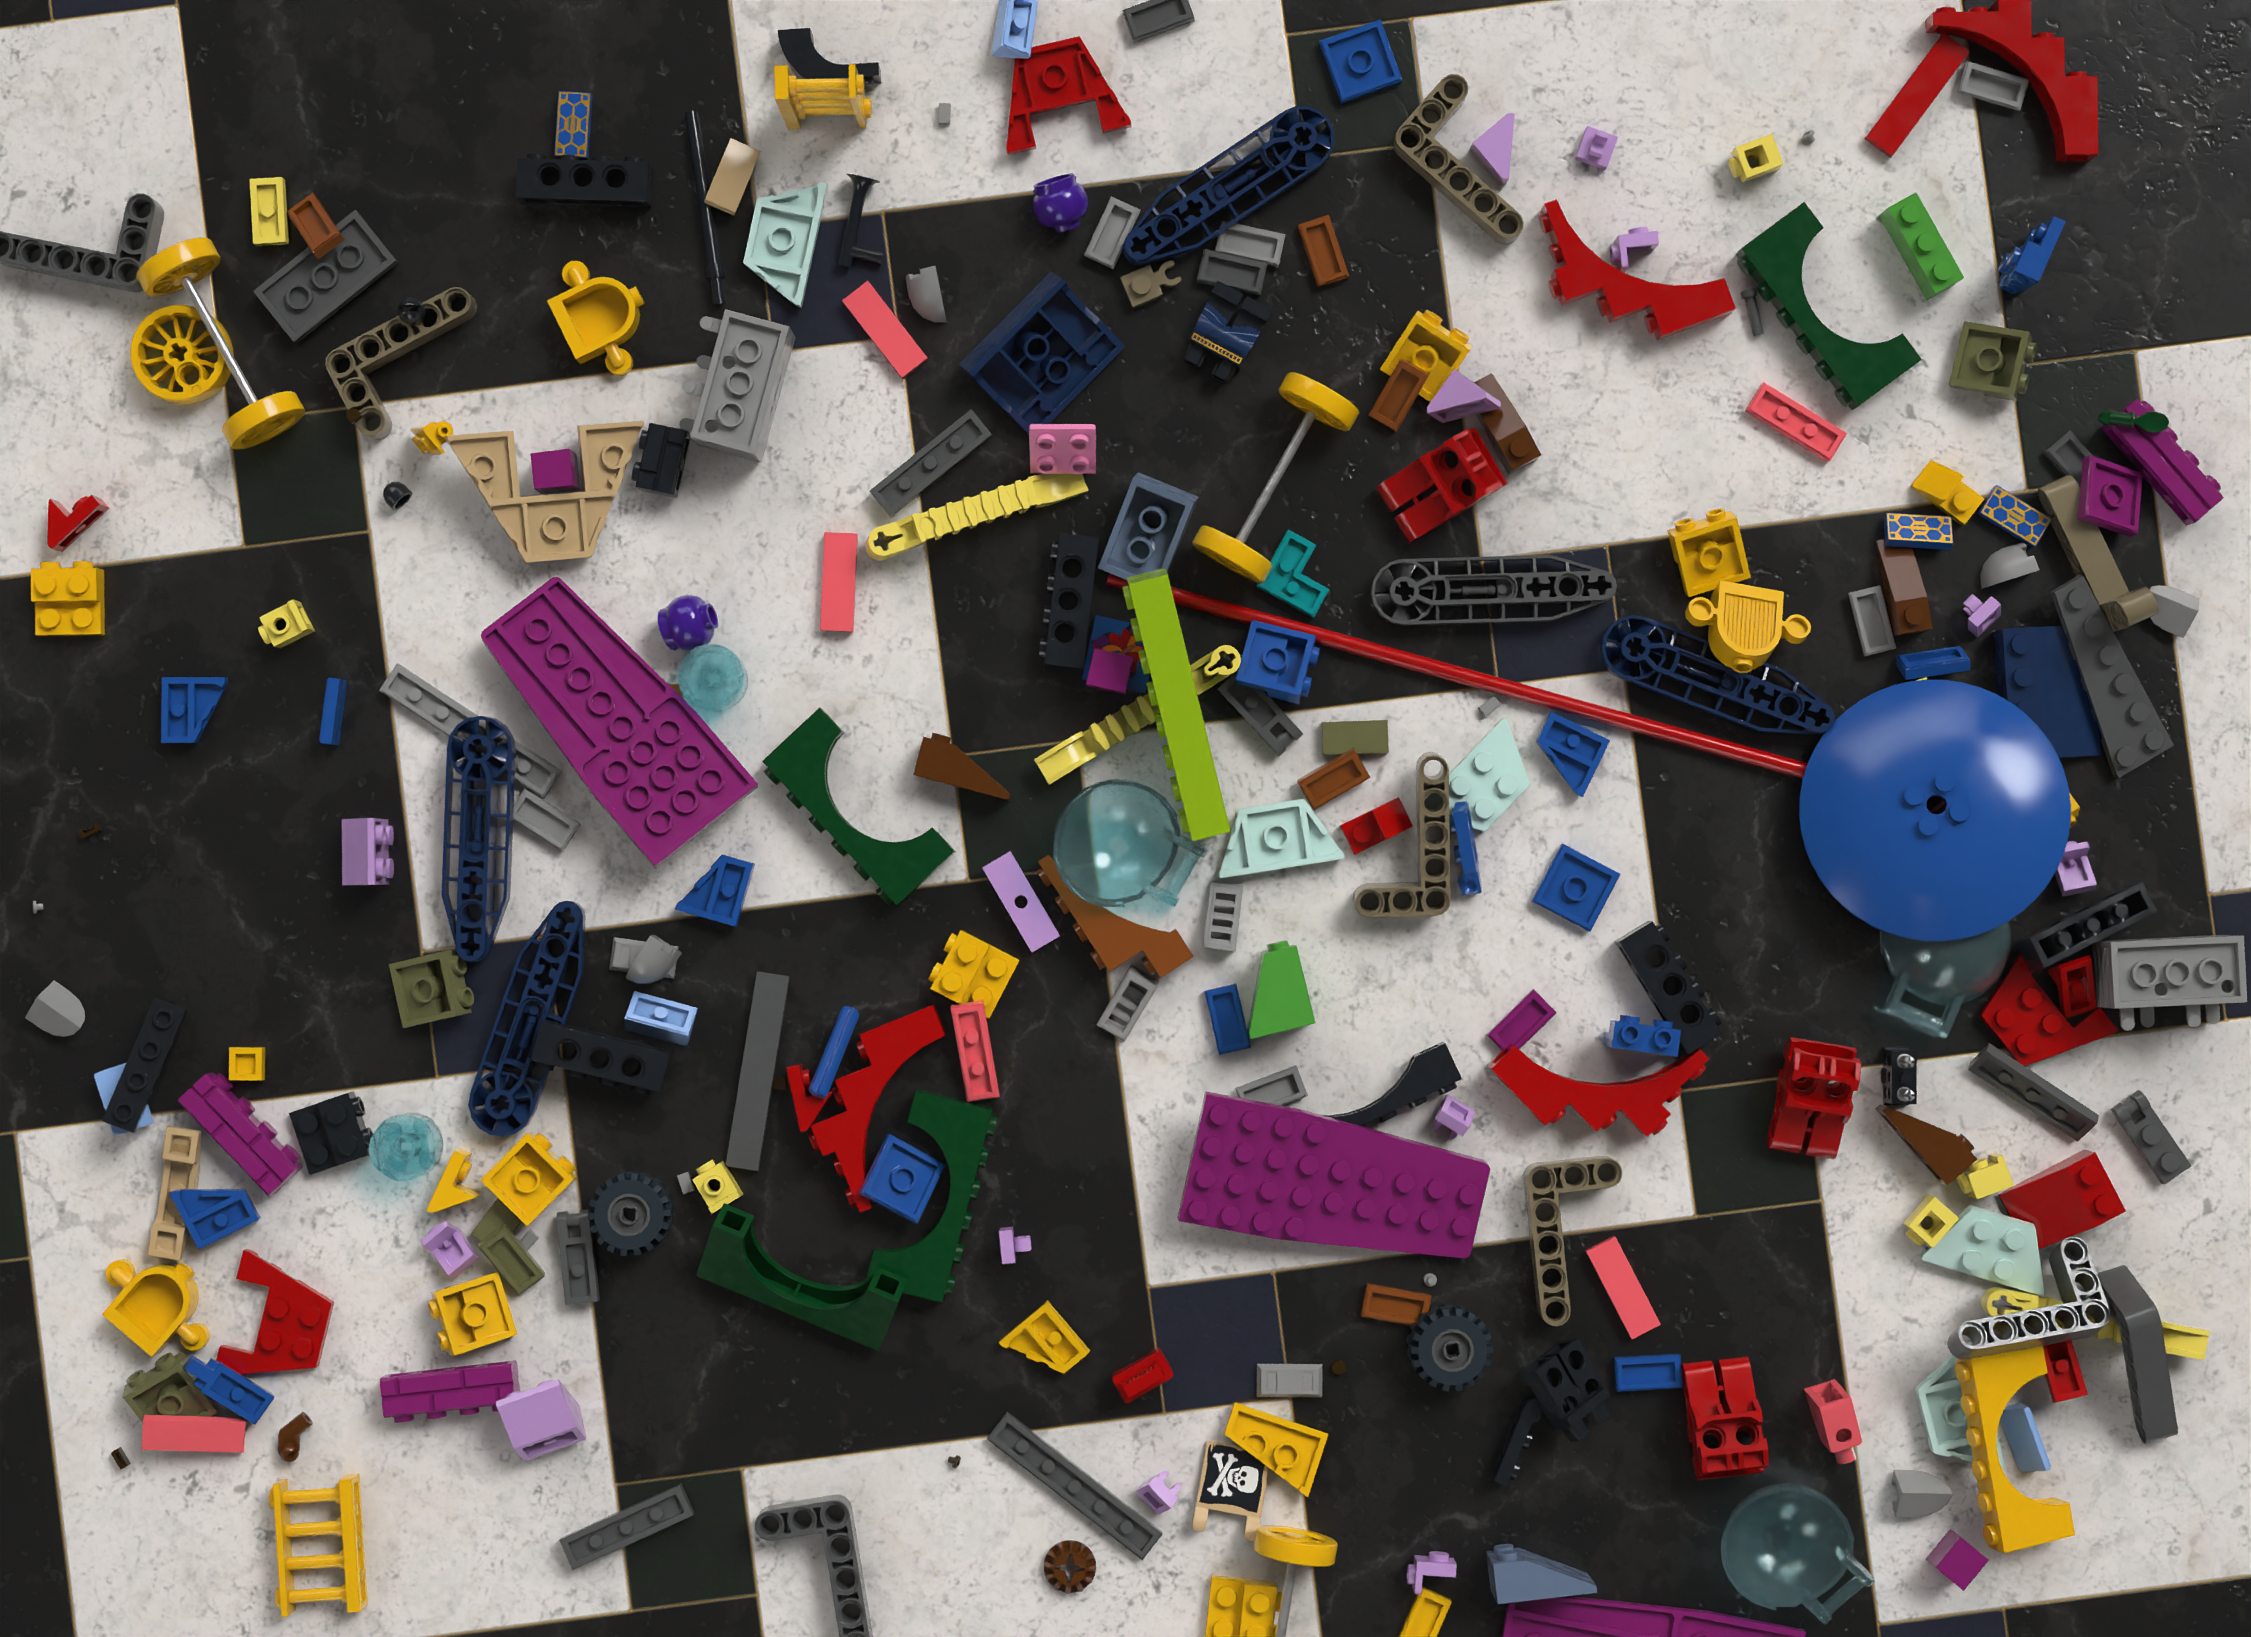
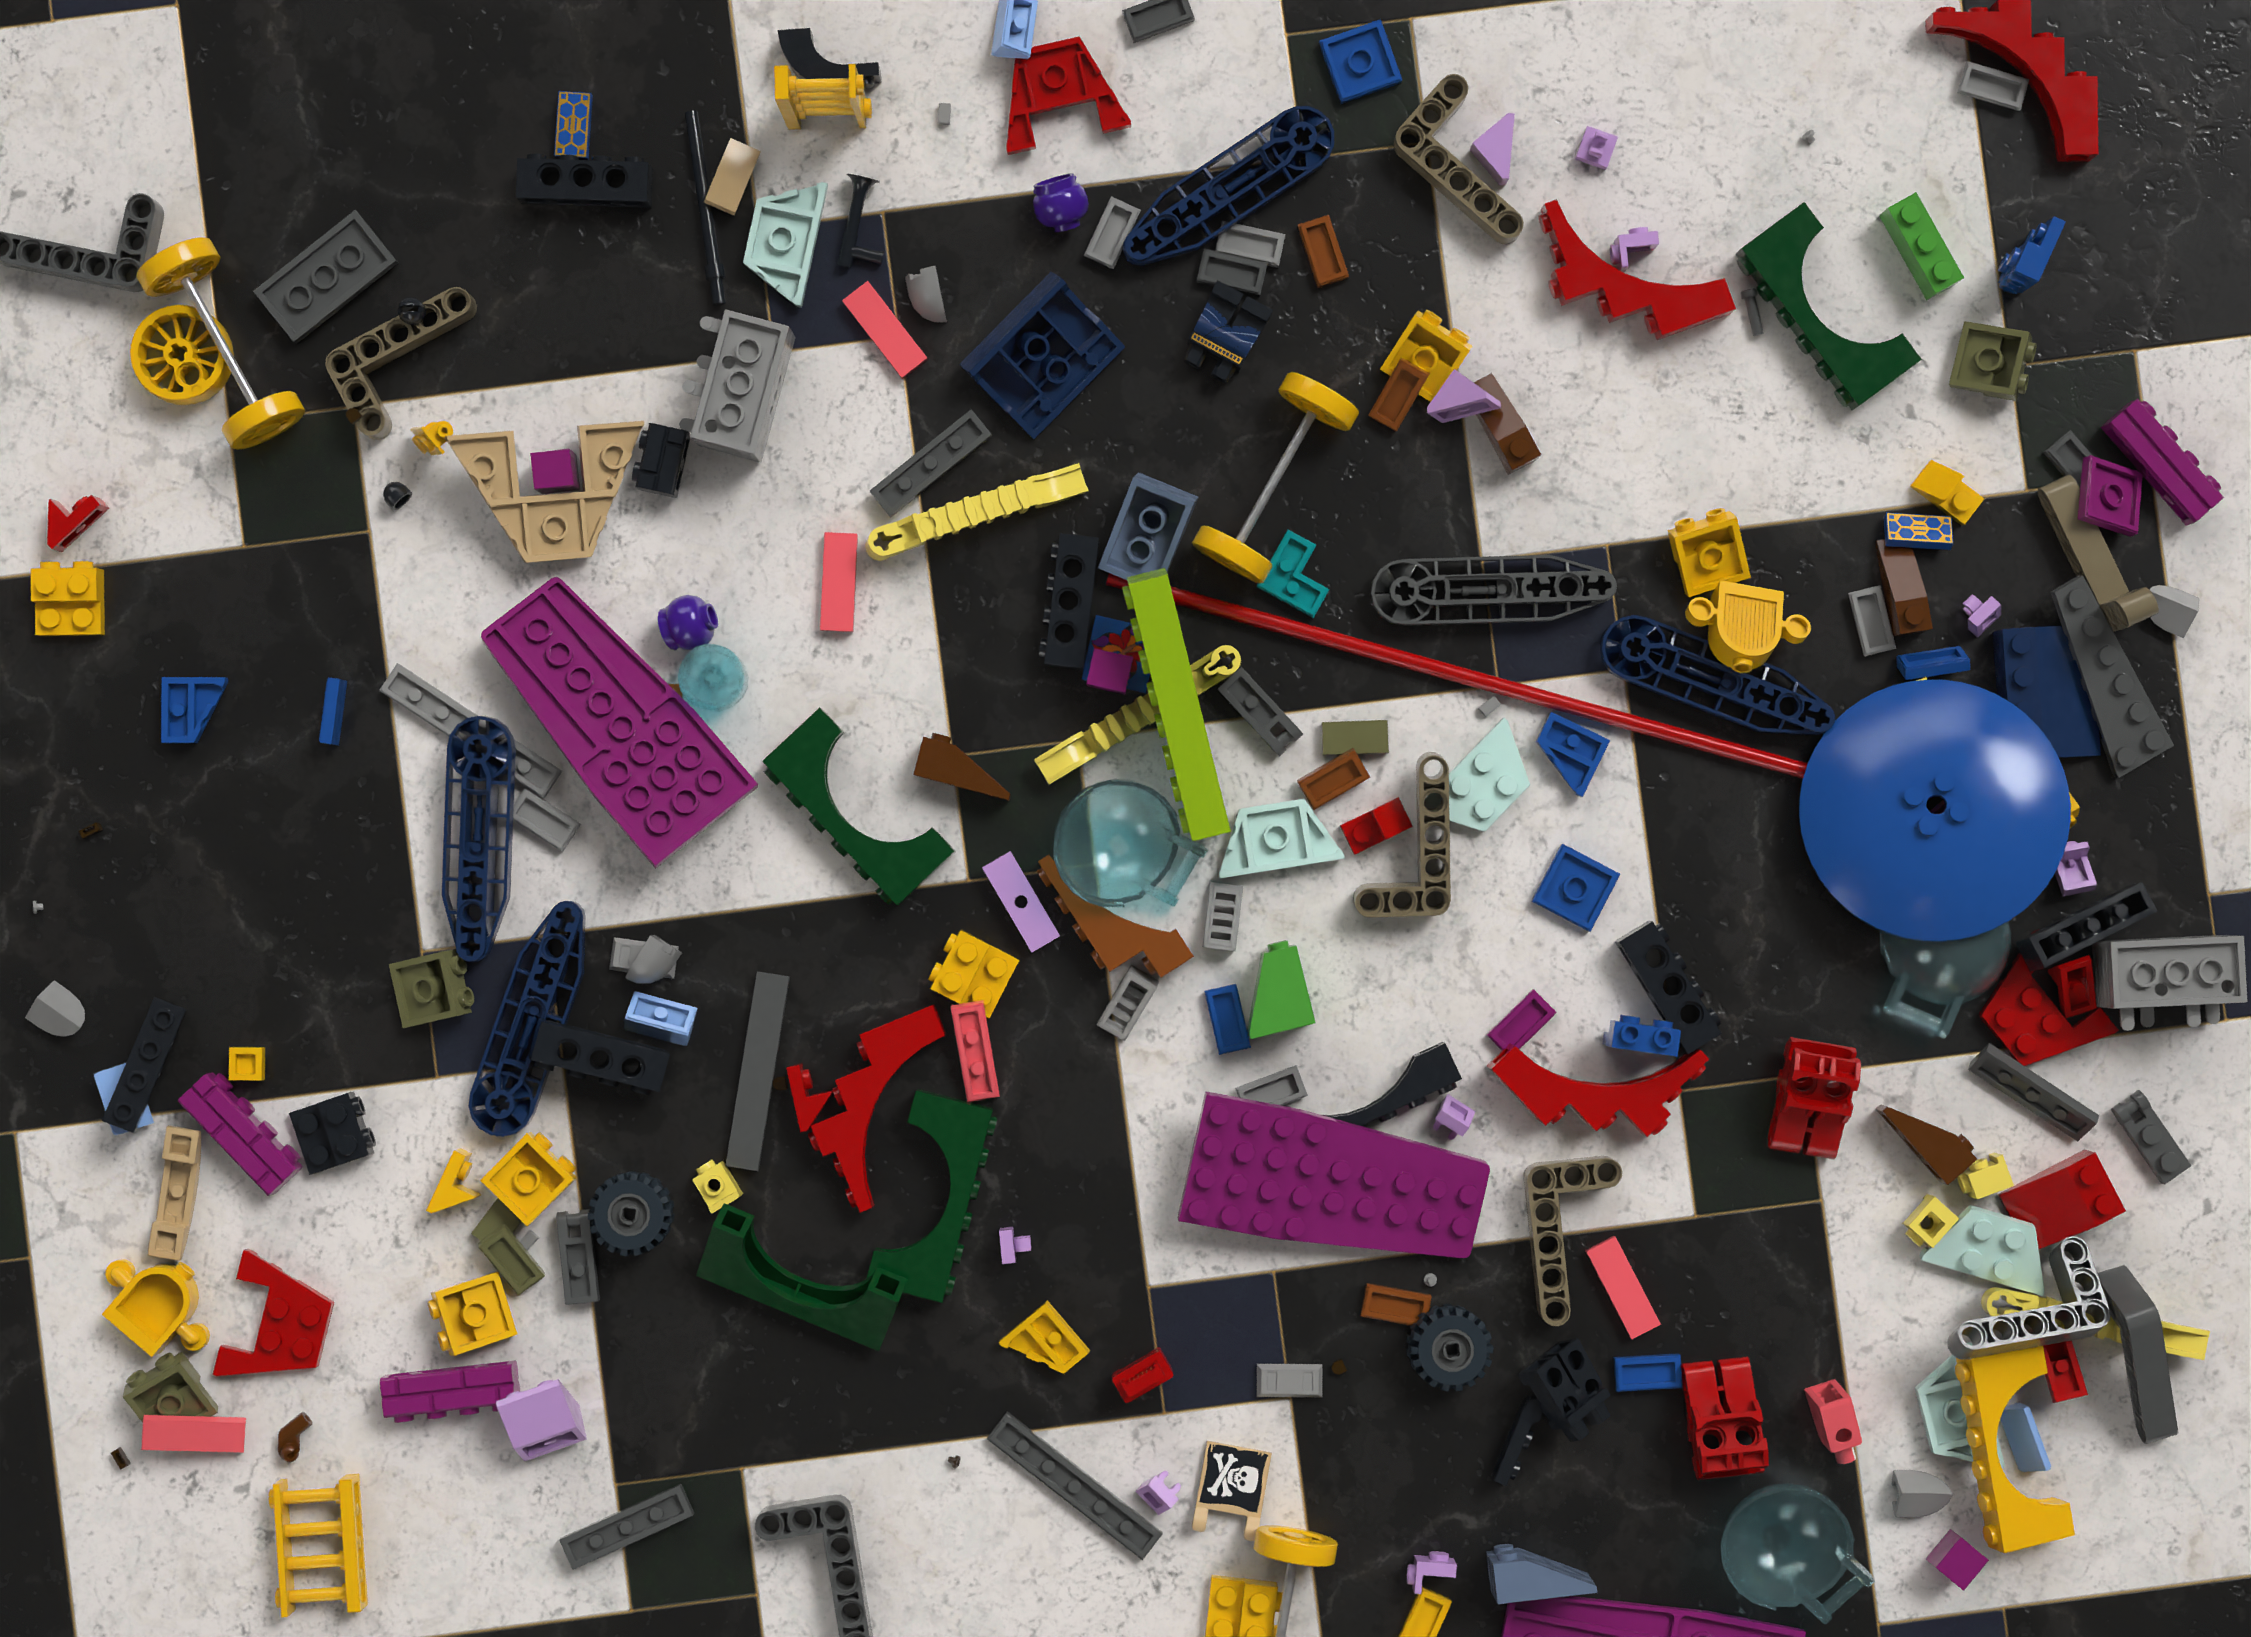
(214, 1212): blue wing -> none
(230, 1388): blue hinge -> none
(269, 211): light yellow plate -> none
(296, 627): light yellow brick -> none
(315, 225): dark orange tile -> none
(366, 851): lavender slope -> none
(403, 1164): clear light blue brick -> none
(450, 1248): lavender bracket -> none
(597, 316): yellow piece -> none
(686, 1182): light grey piece -> none
(720, 891): blue wing -> none
(834, 1052): blue axle -> none
(901, 1179): blue tile -> none
(1058, 1556): reddish brown gear -> none
(1062, 448): bright pink bracket -> none
(1144, 285): dark tan plate -> none
(1278, 661): blue plate -> none
(1280, 1444): yellow wing -> none
(1431, 471): red connector -> none
(1465, 852): blue hinge -> none
(1763, 151): light yellow brick -> none
(1795, 422): coral tile -> none
(1899, 1075): black piece -> none
(1917, 95): red tile -> none
(2007, 565): light grey brick -> none
(2014, 516): blue tile -> none
(2149, 421): dark green piece -> none

